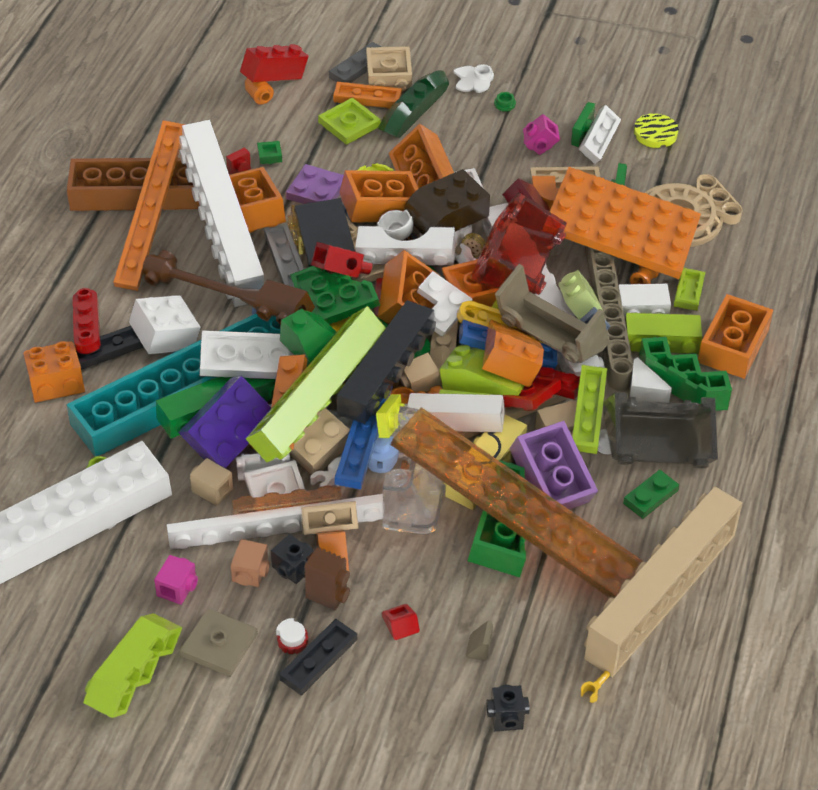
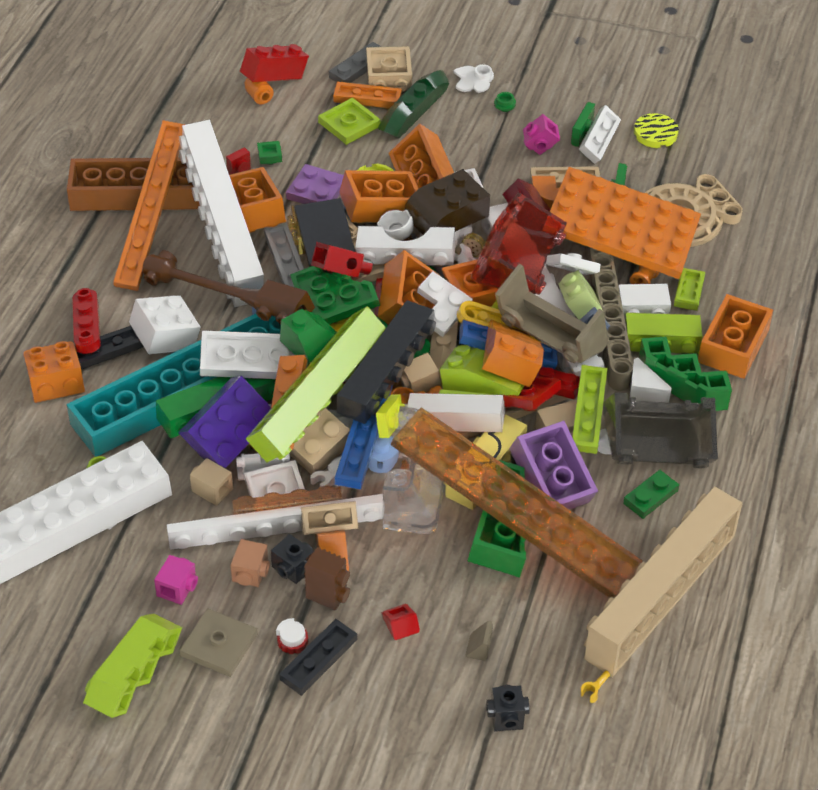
(573, 262): none -> white plate

